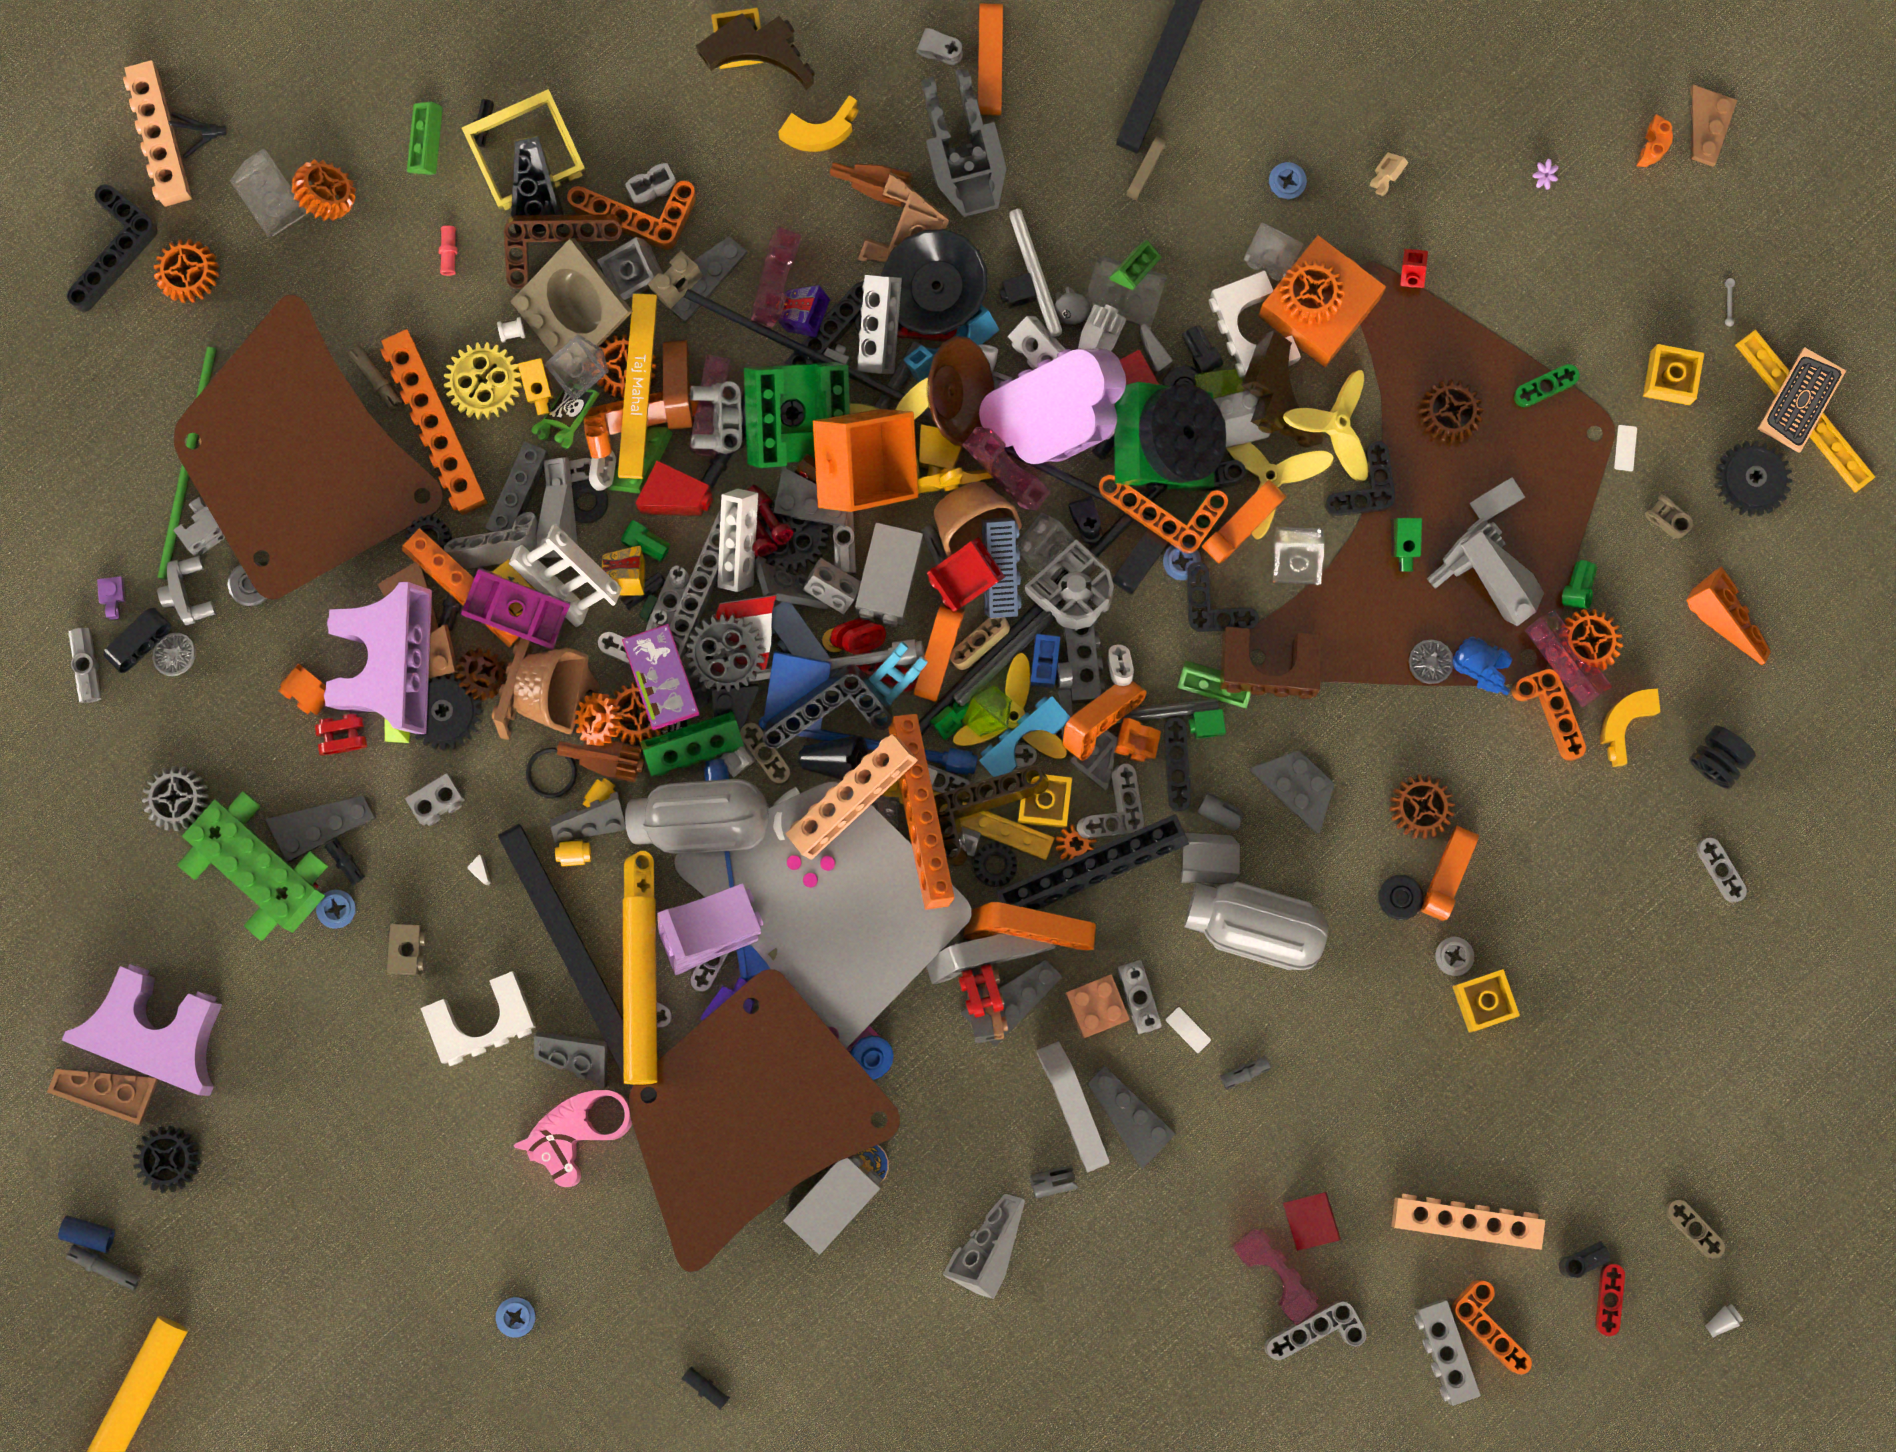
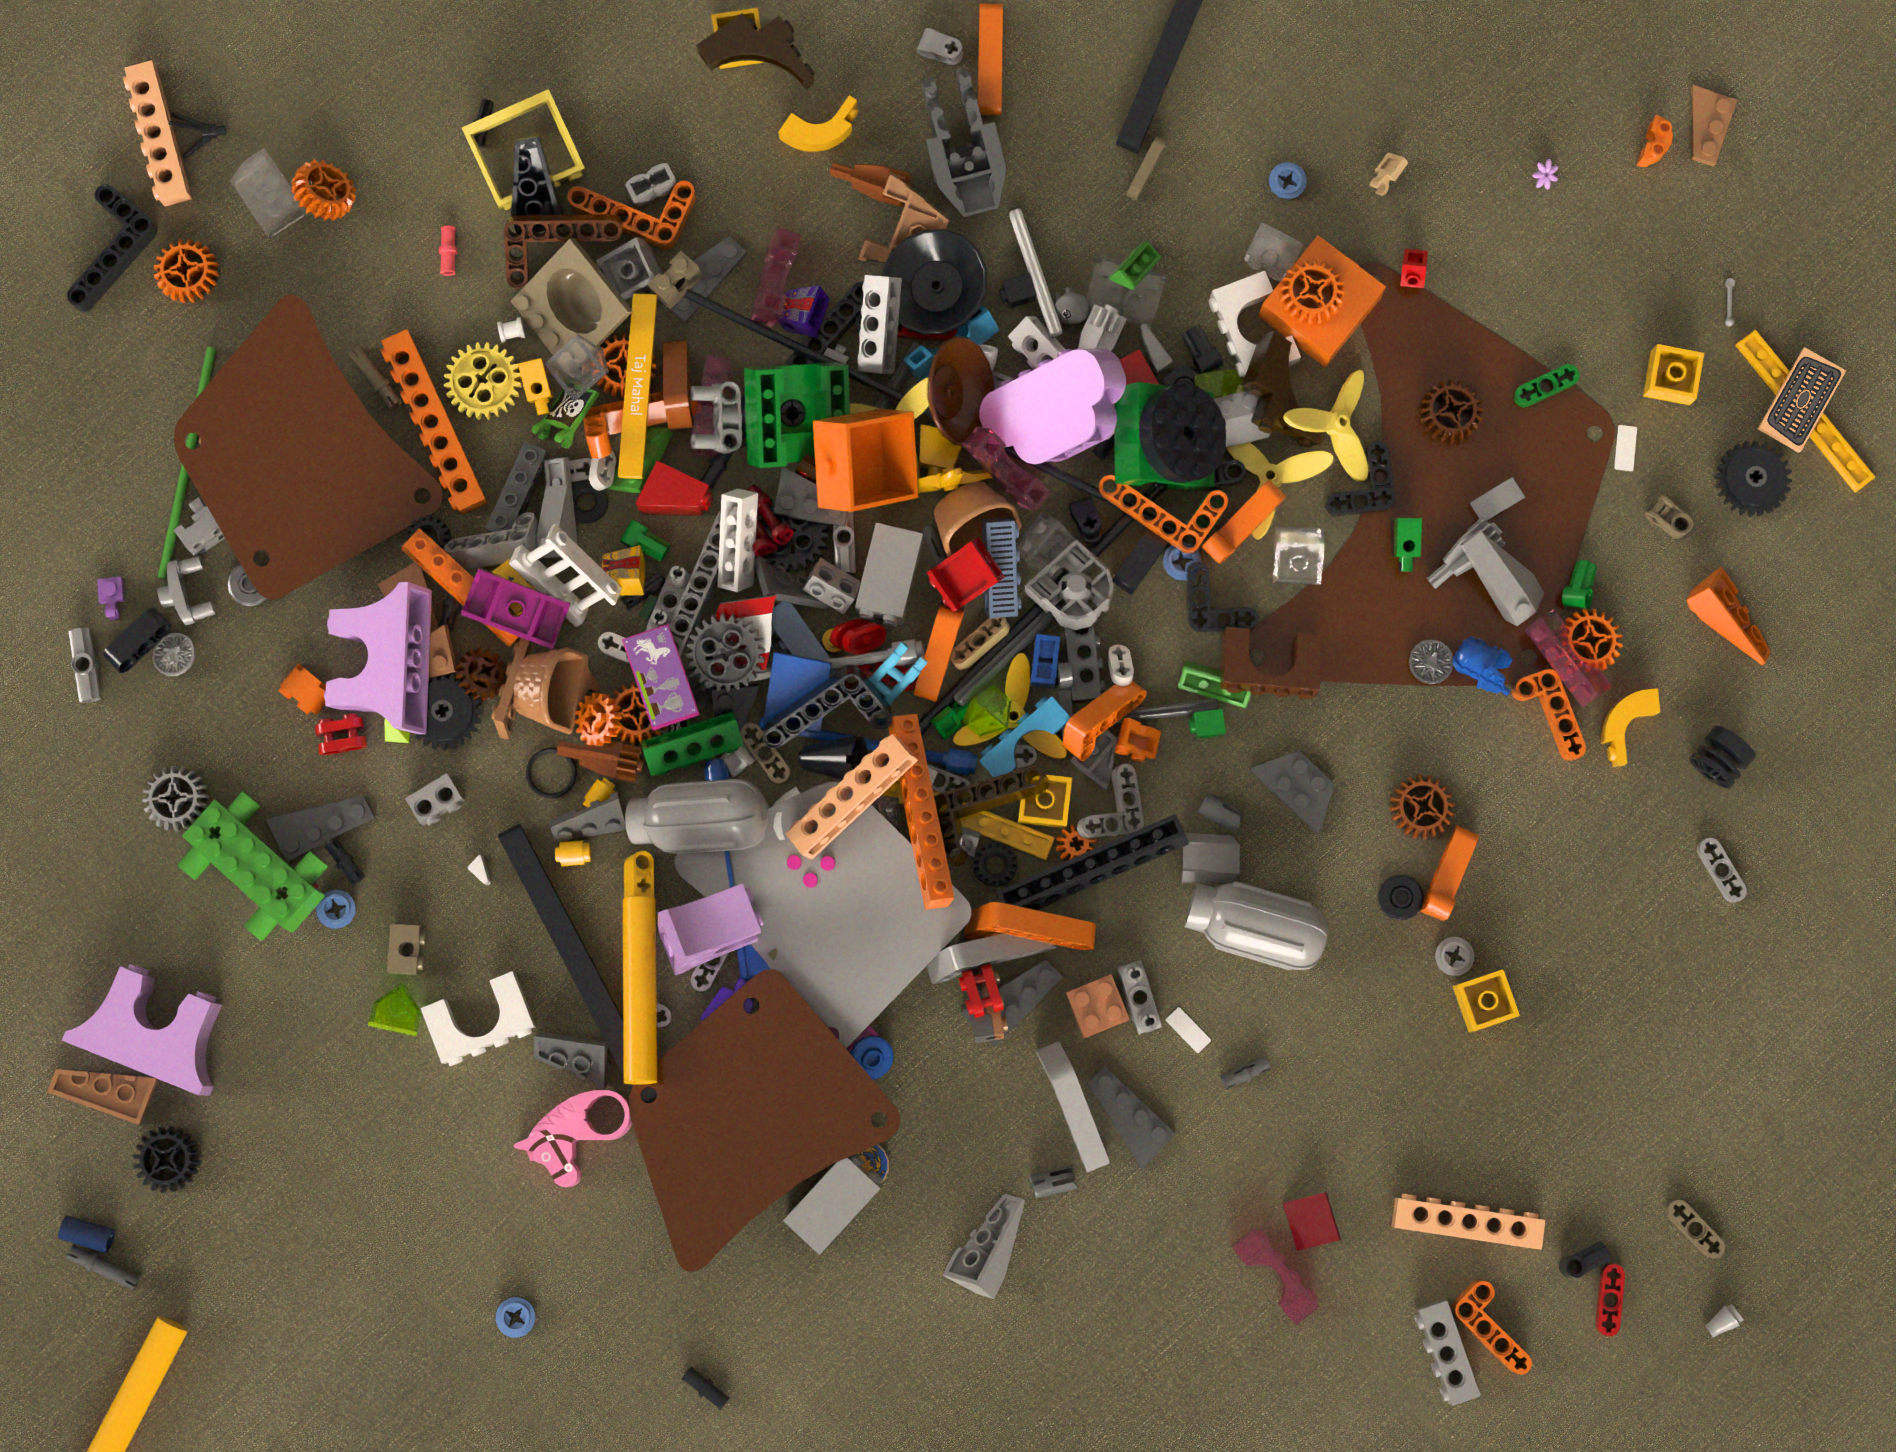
(396, 1012): none -> clear neon green slope
(424, 138): bright green slope -> none
(1174, 764): black beam -> none
(1312, 1335): light grey beam -> none

